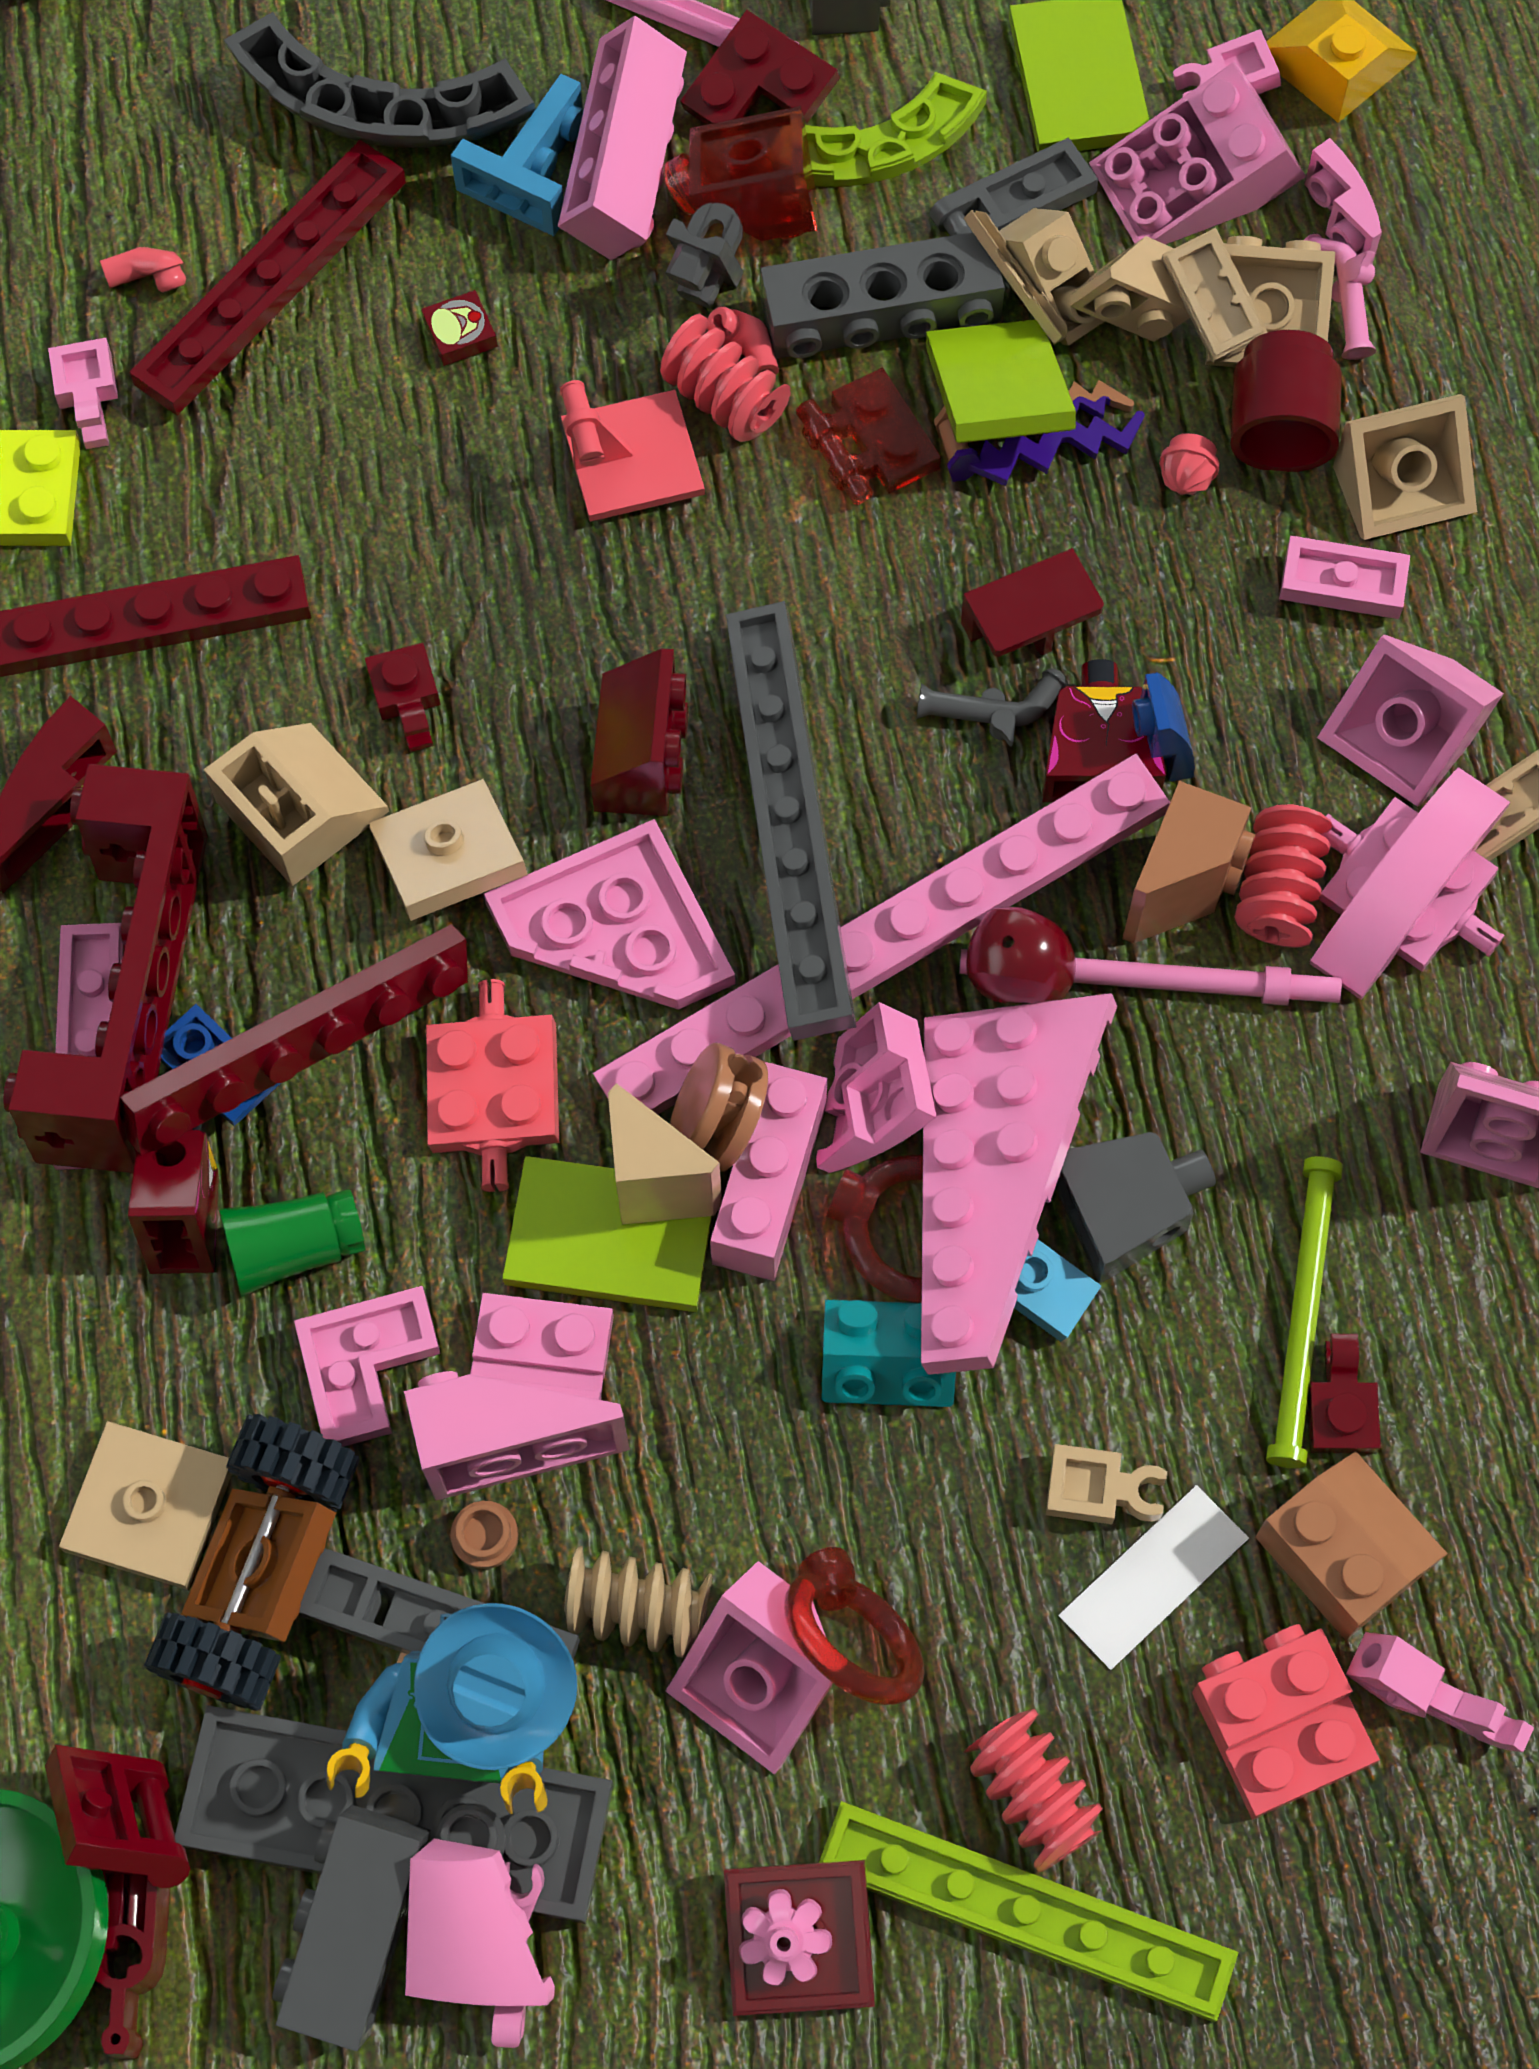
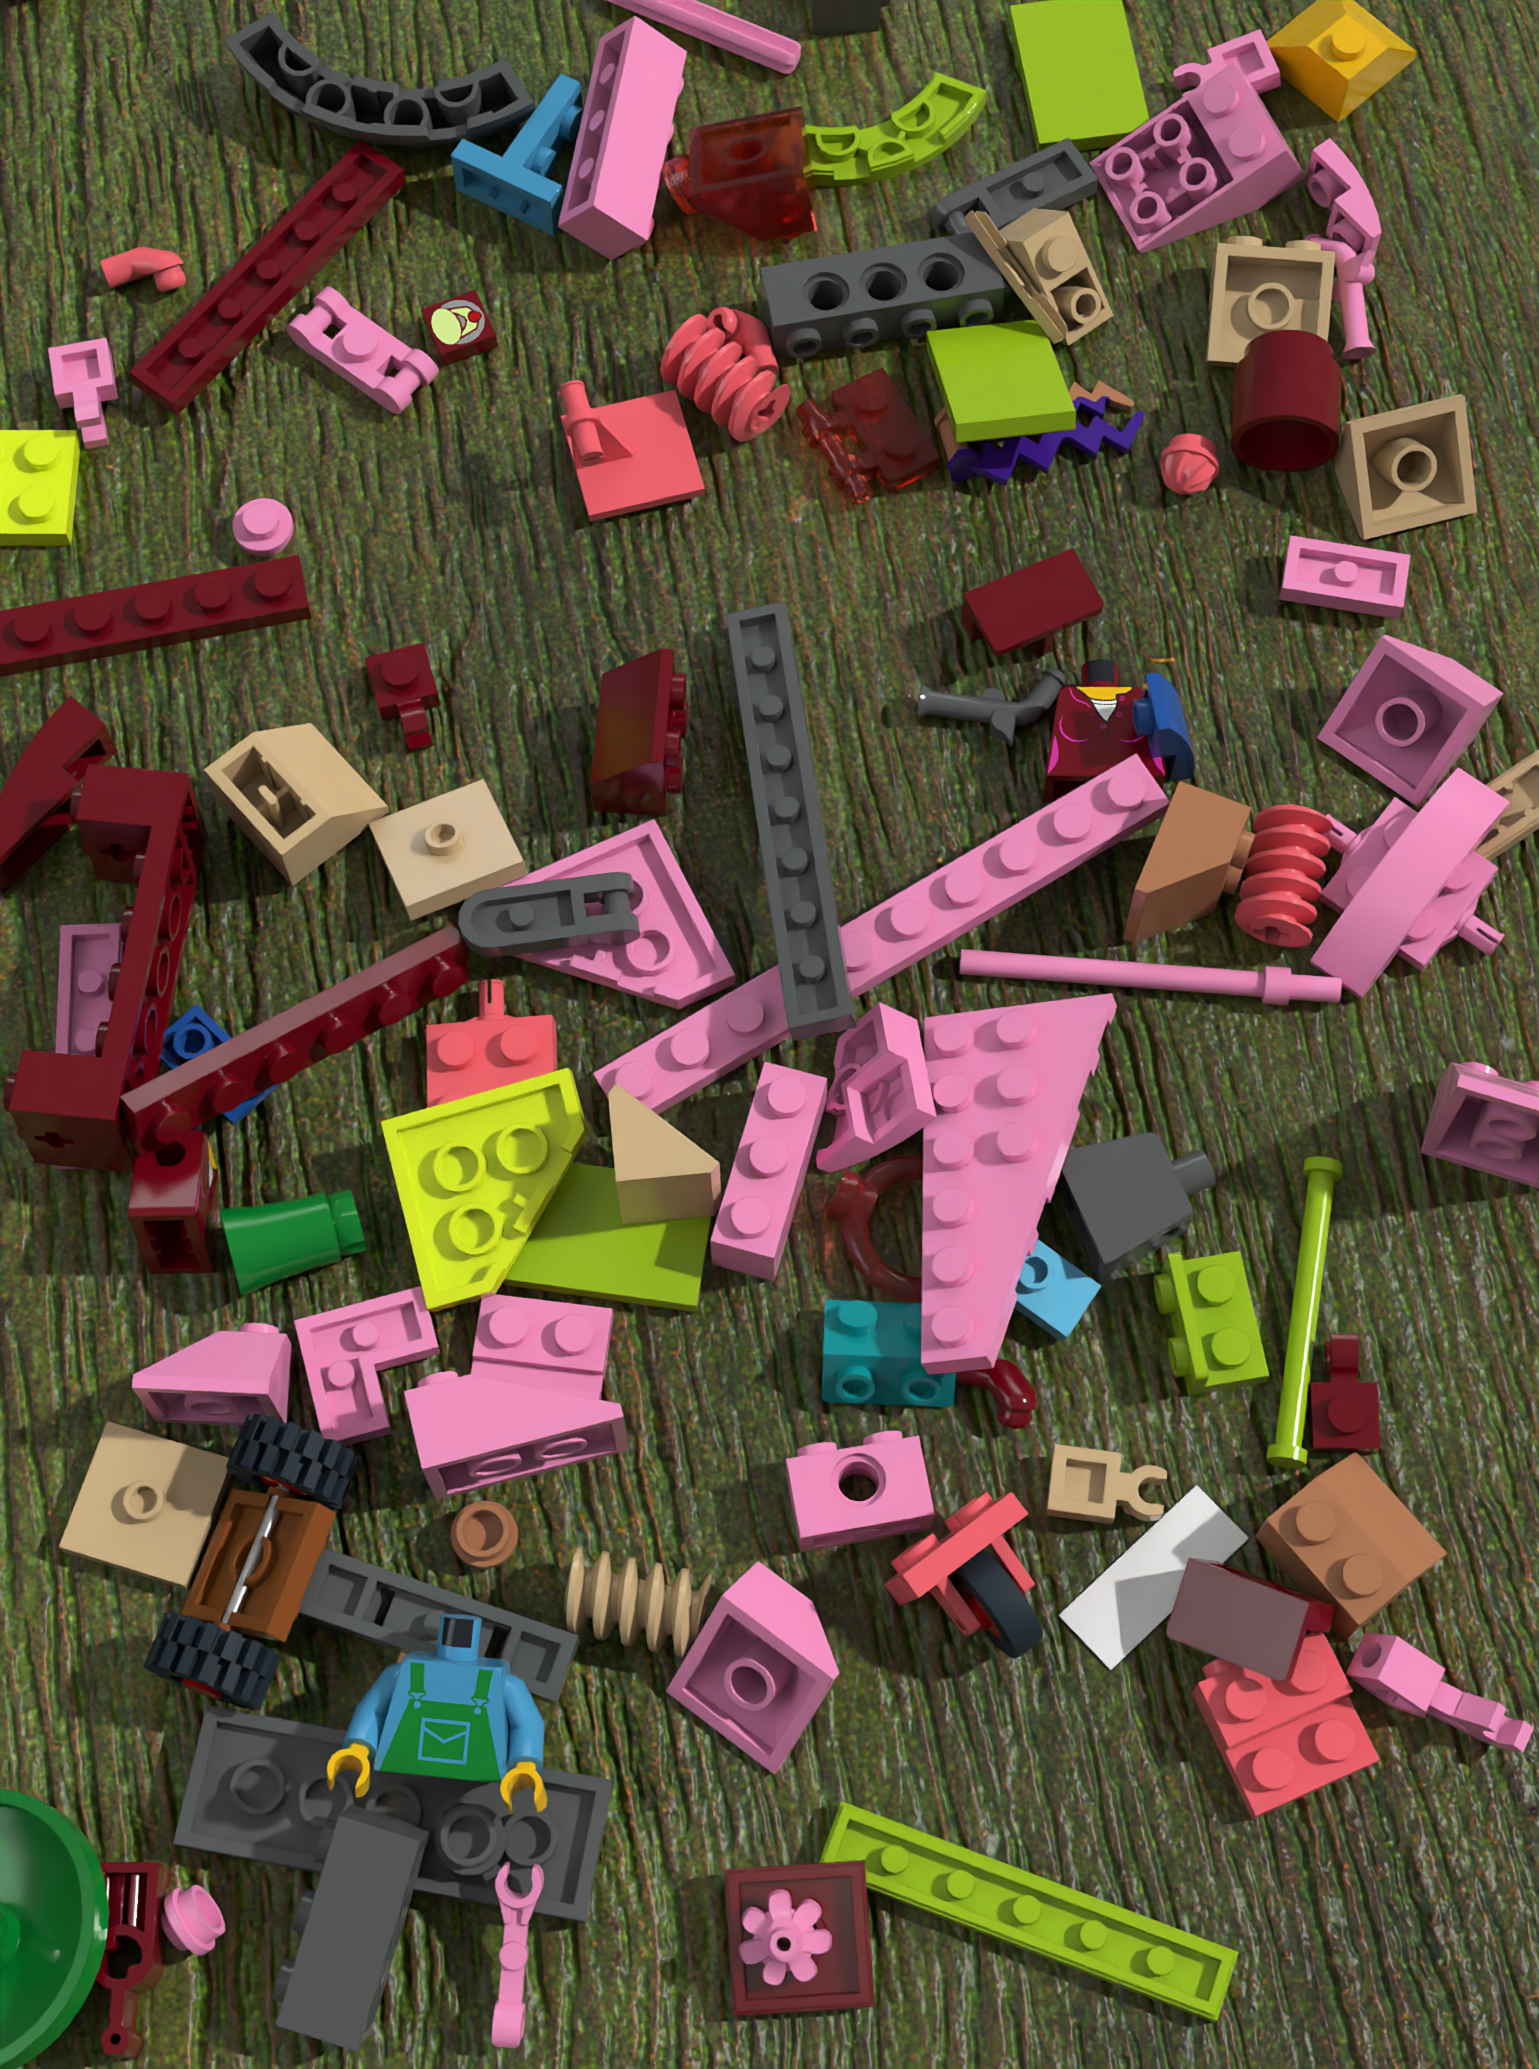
(97, 1817): dark red plate -> none
(192, 1920): none -> bright pink plate
(222, 1379): none -> bright pink slope
(263, 527): none -> bright pink plate
(362, 351): none -> bright pink plate
(468, 1931): bright pink slope -> none
(480, 1178): none -> neon yellow plate
(494, 1686): dark azure hat -> none
(549, 915): none -> dark grey plate
(705, 263): dark grey hips -> none
(721, 1102): nougat head -> none
(758, 62): dark red plate -> none
(830, 1519): none -> bright pink brick
(830, 1579): clear red piece -> none
(974, 1575): none -> coral plate
(1009, 1388): none -> dark red arm
(1029, 972): dark red helmet -> none
(1034, 1789): coral piece -> none
(1134, 292): tan slope -> none
(1212, 1322): none -> lime bracket
(1214, 295): tan plate -> none
(1245, 1618): none -> panel

